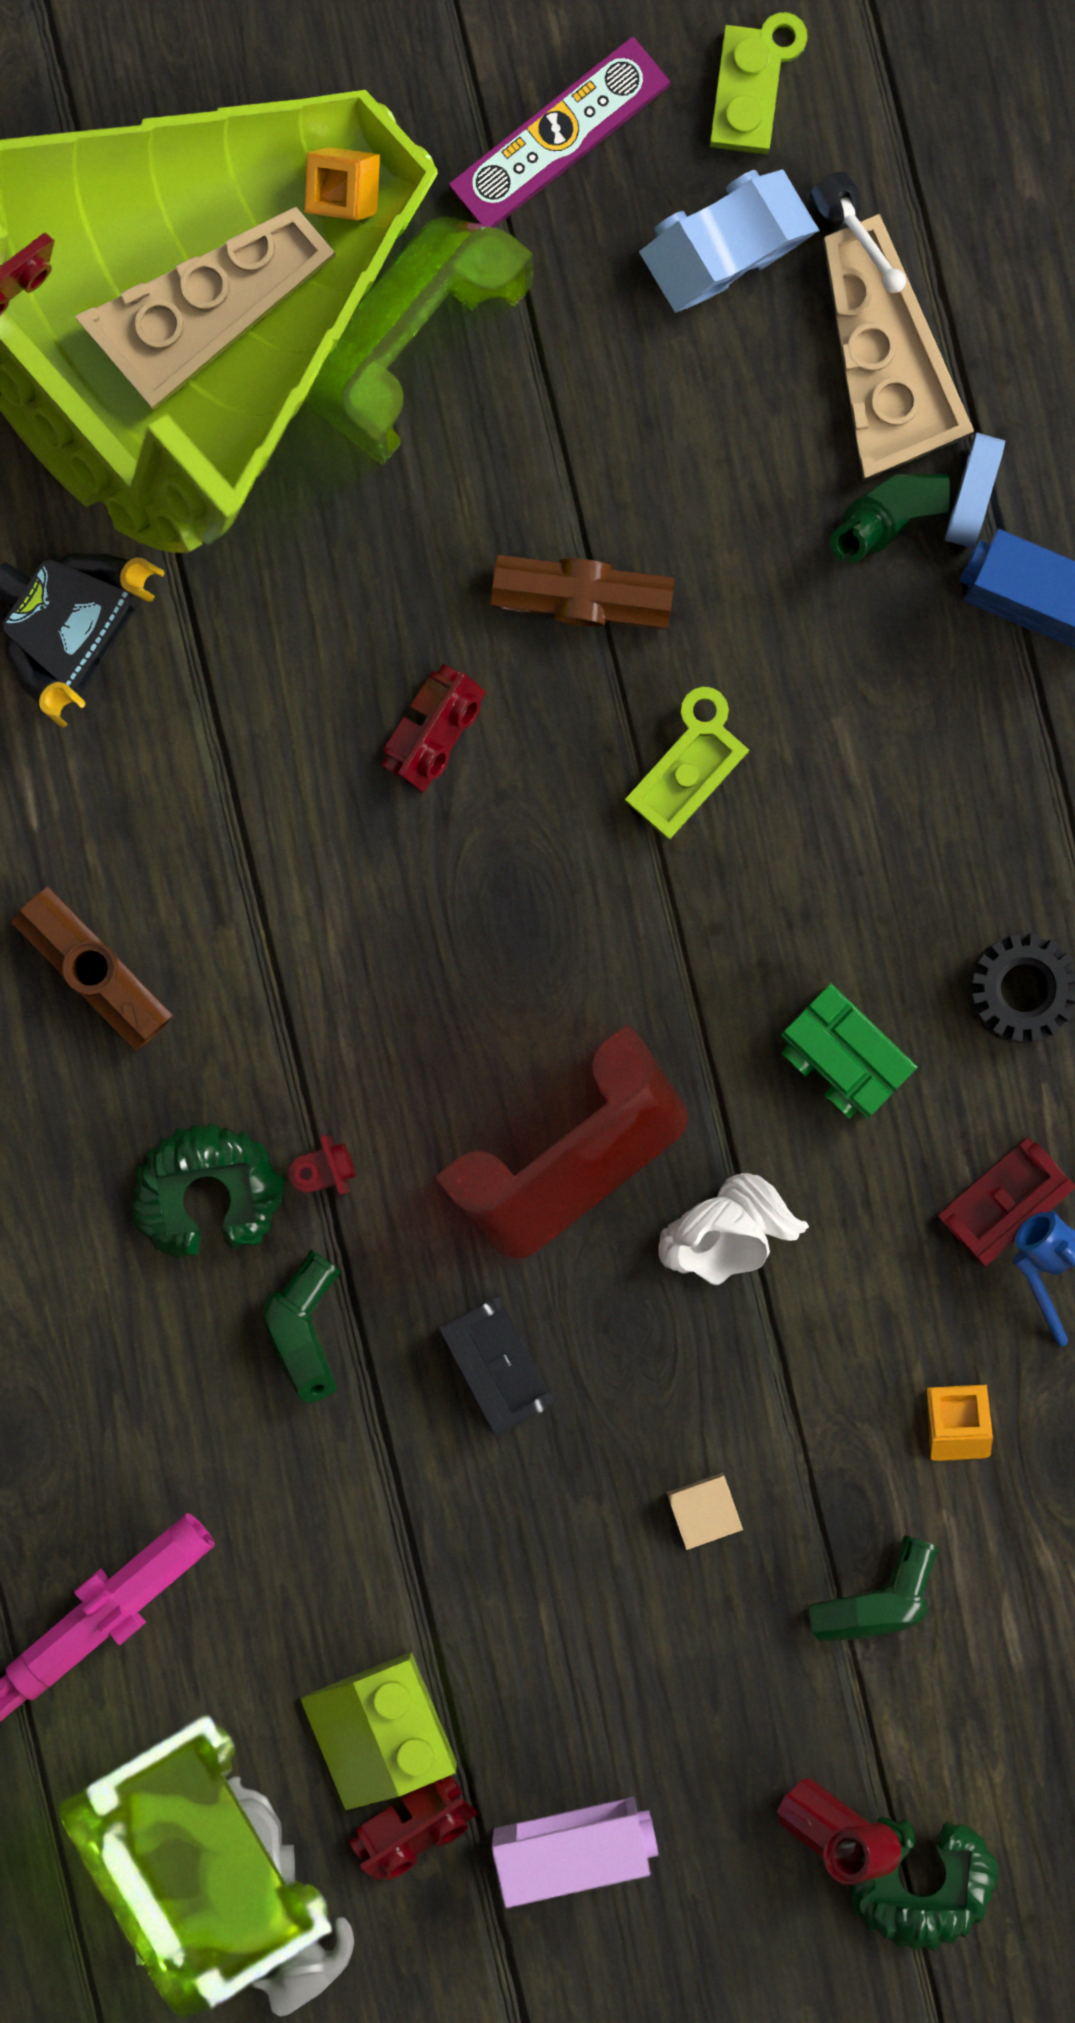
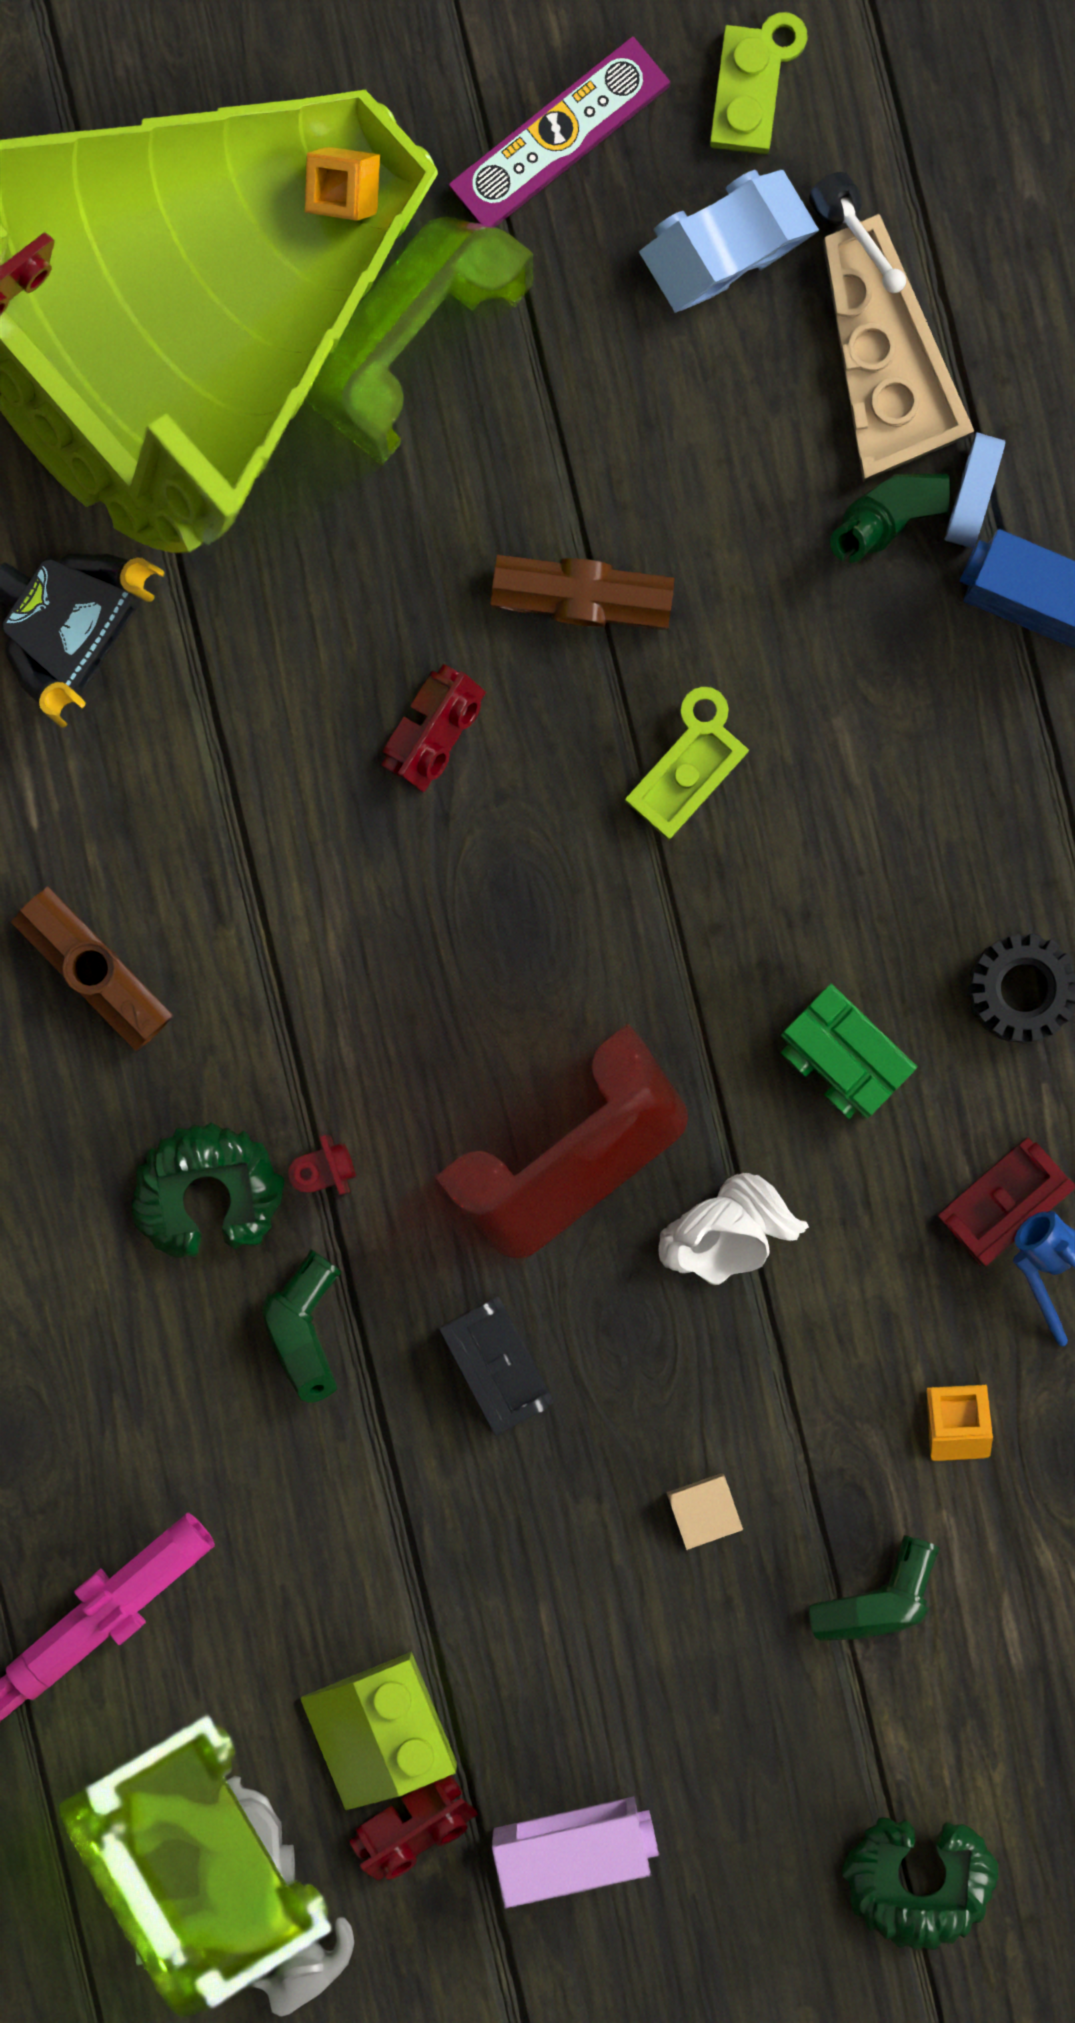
(188, 317): tan wing -> none
(837, 1832): dark red piece -> none

